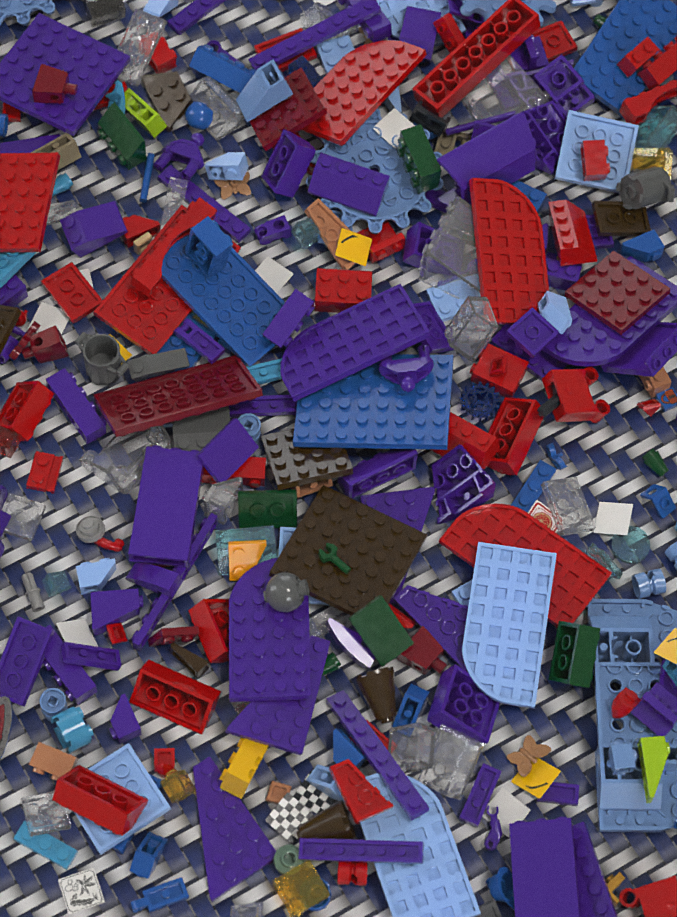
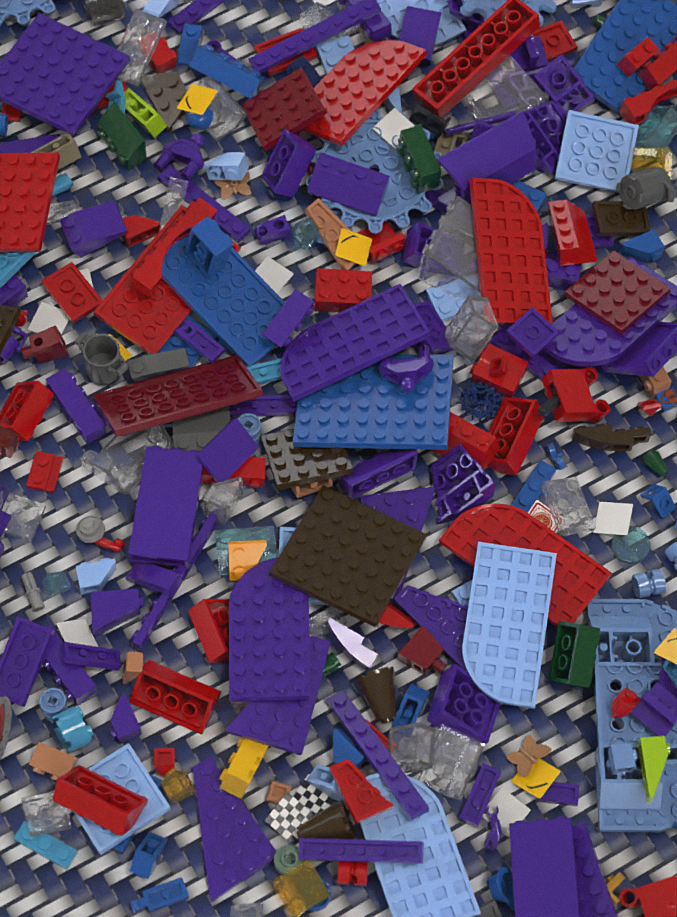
(24, 341): dark red bar -> none
(52, 85): dark red torso -> none
(81, 891): white sticker -> none
(116, 633): red slope -> none
(132, 666): none -> nougat slope
(142, 242): tan tile -> none
(147, 176): blue bar -> none
(173, 635): dark red wing -> none
(190, 40): none -> blue slope
(191, 661): dark brown slope -> none
(197, 99): none -> yellow sticker
(263, 91): medium blue slope -> none
(267, 508): dark green tile -> none
(285, 592): dark grey brick -> none
(332, 556): dark green bar -> none
(381, 630): dark green tile -> none
(449, 31): red bracket -> none
(555, 311): light blue slope -> none
(594, 160): red brick -> none
(603, 437): none -> dark brown slope
(603, 559): clear light blue slope -> none

